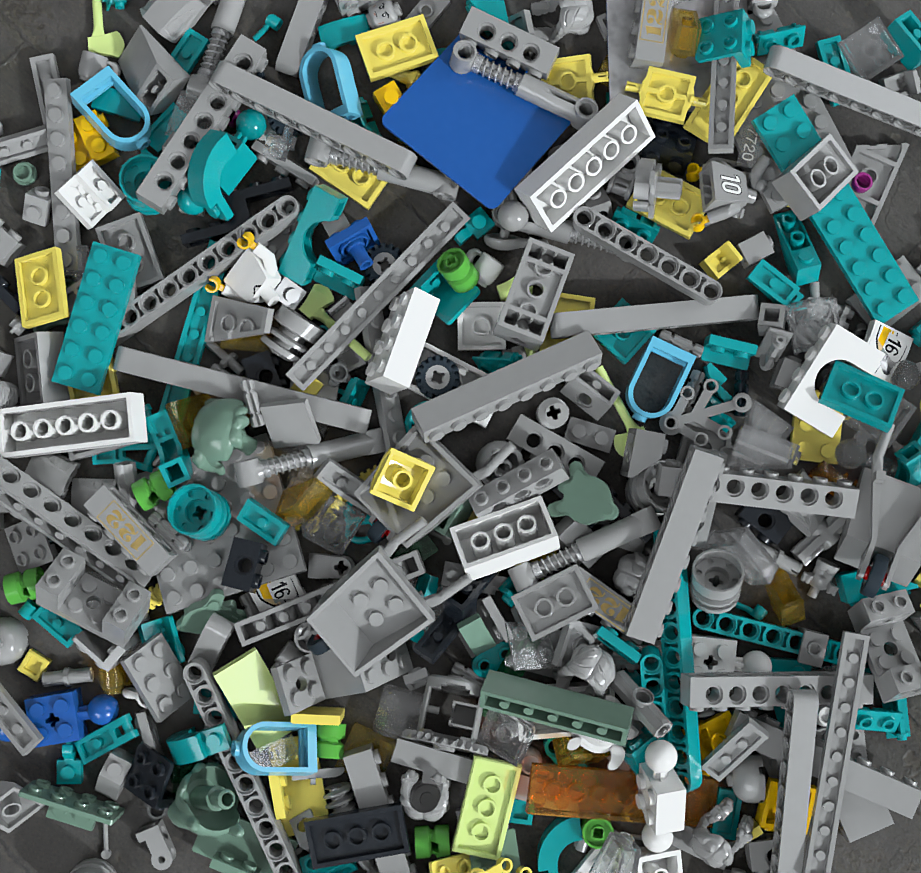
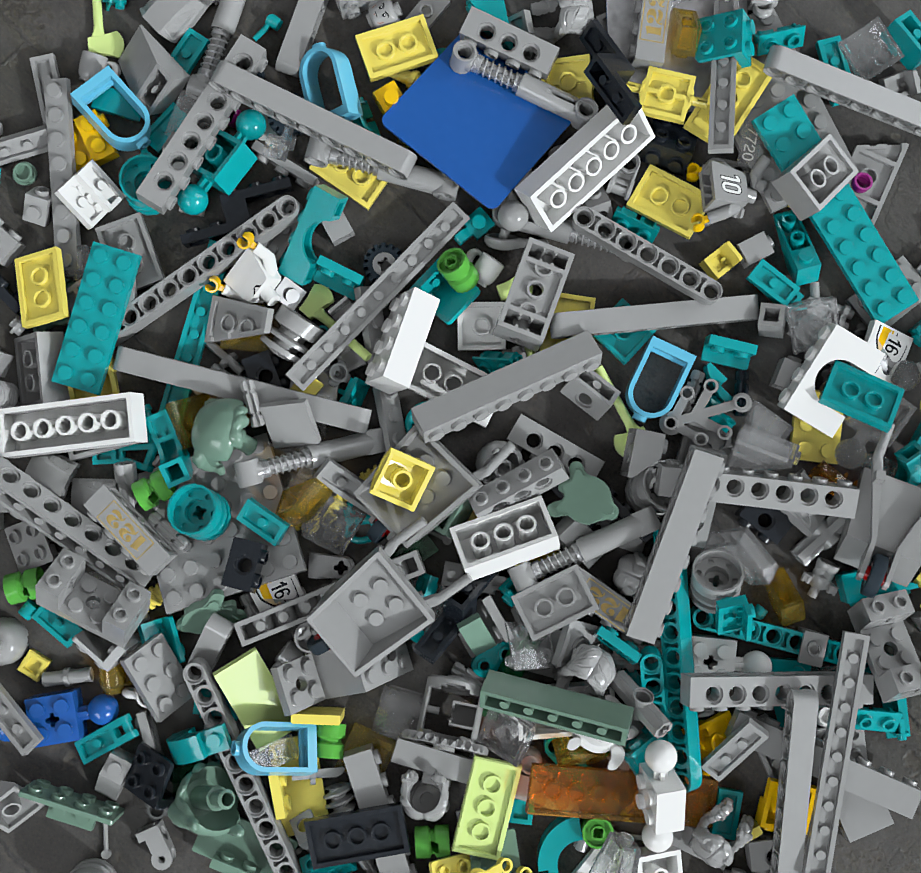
(69, 768): teal plate -> none
(205, 171): teal arch -> none
(343, 31): teal slope -> none
(353, 244): blue plate -> none
(416, 678): light grey plate -> none
(440, 382): black wheel -> none
(559, 419): light grey piece -> none
(589, 434): light grey plate -> none
(610, 72): none -> black bracket
(650, 186): light grey piece -> none
(681, 343): light grey axle -> none
(735, 615): none -> teal bracket
(748, 780): light grey cylinder -> none
(772, 347): light grey hinge -> none
(784, 561): light grey pin -> none

